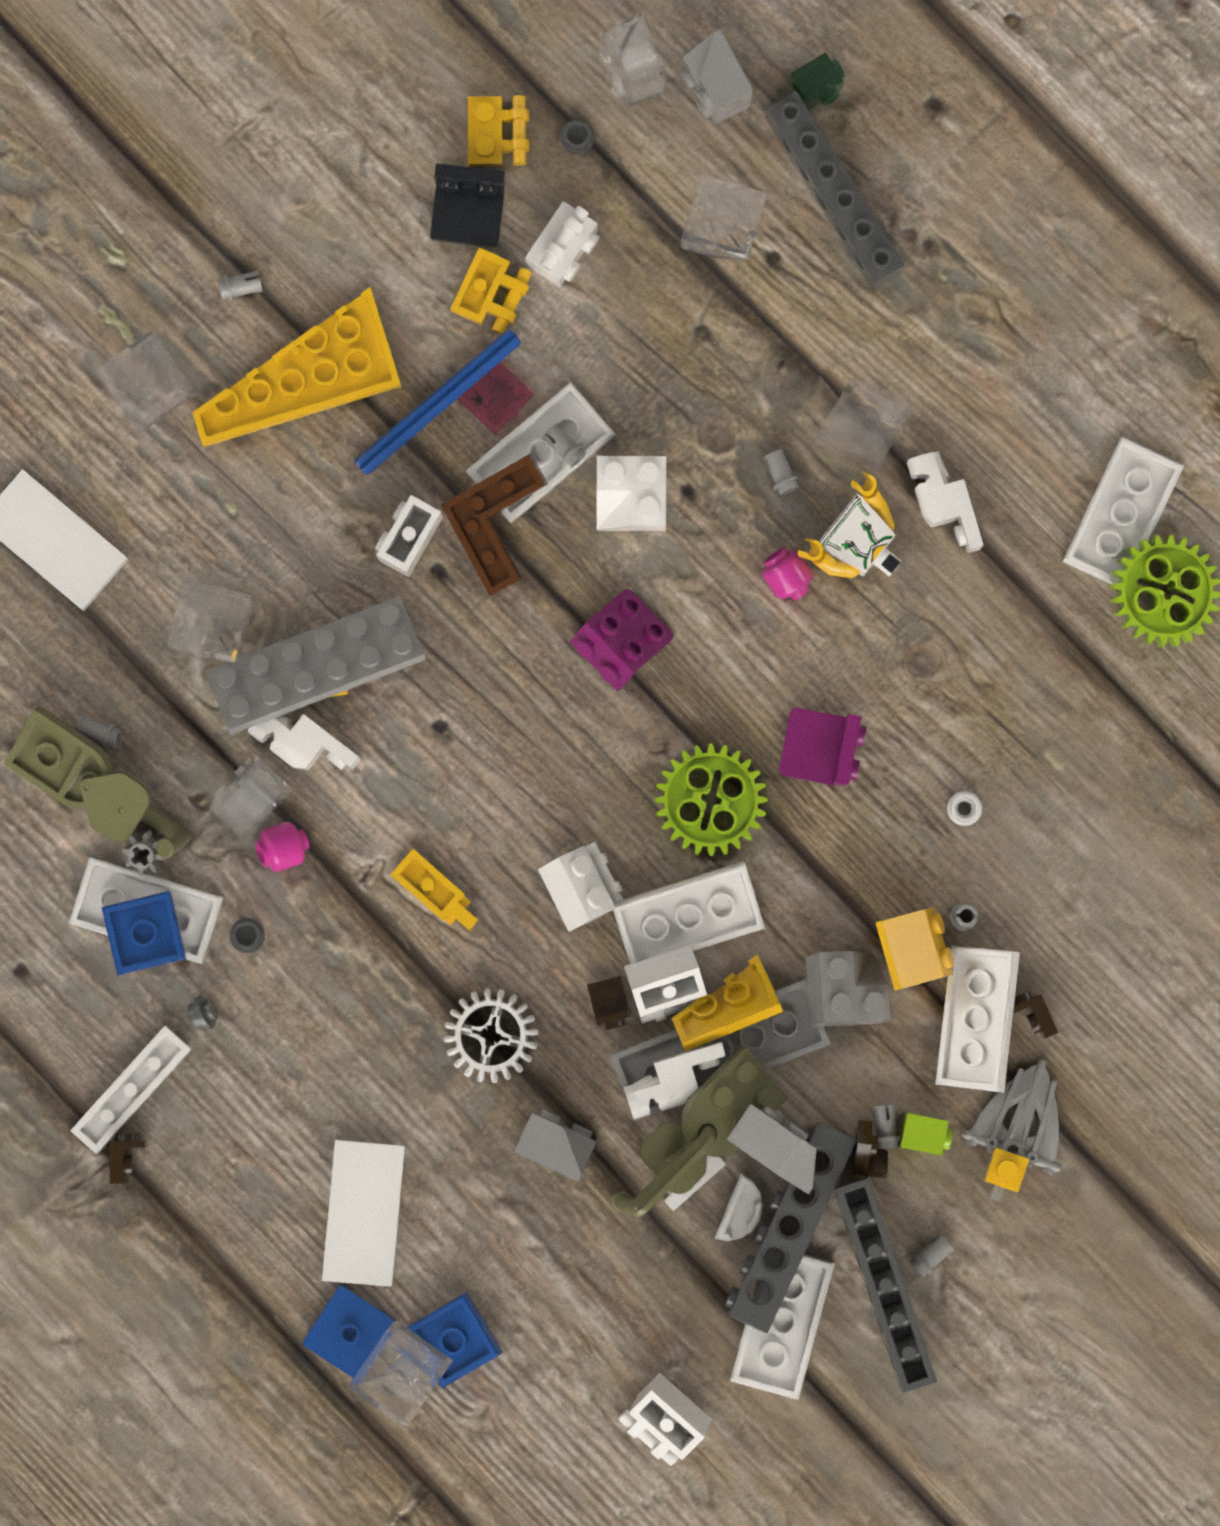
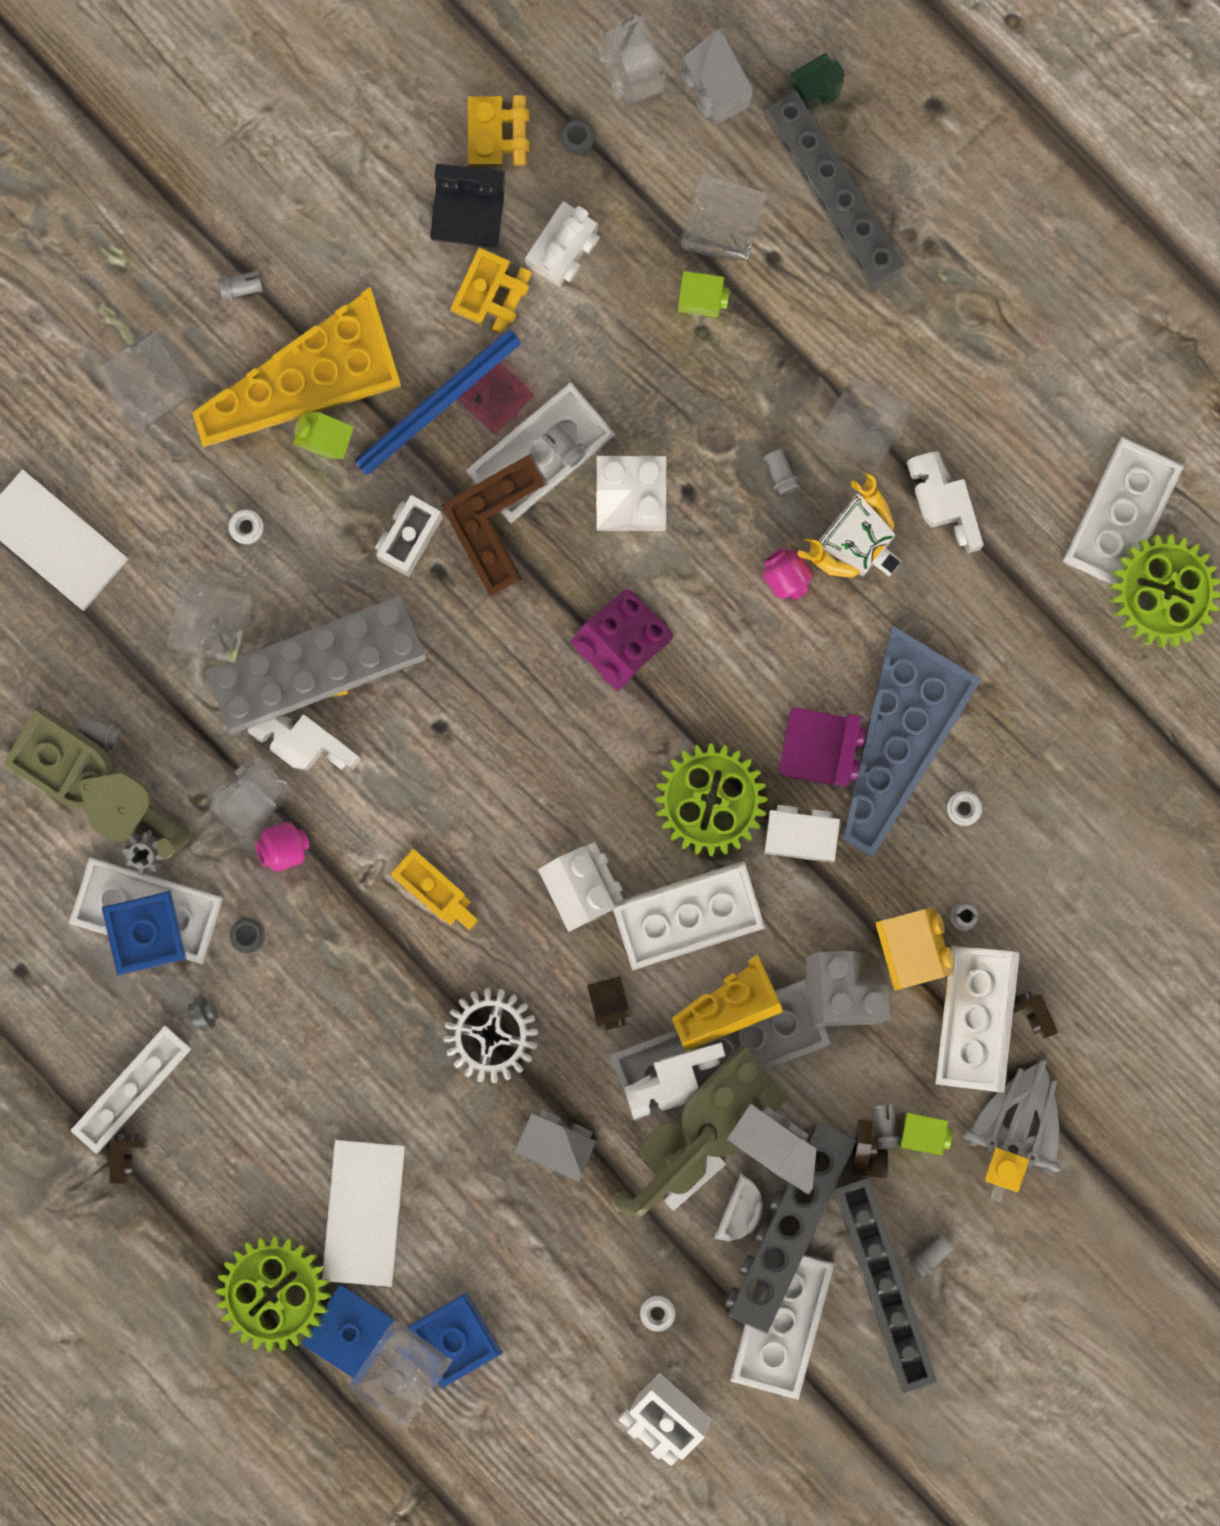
(244, 516): none -> white plate
(293, 1317): none -> lime gear
(322, 435): none -> lime brick
(657, 1325): none -> white plate
(665, 983): white brick -> none
(702, 294): none -> lime brick
(802, 835): none -> white brick
(910, 719): none -> sand blue wing

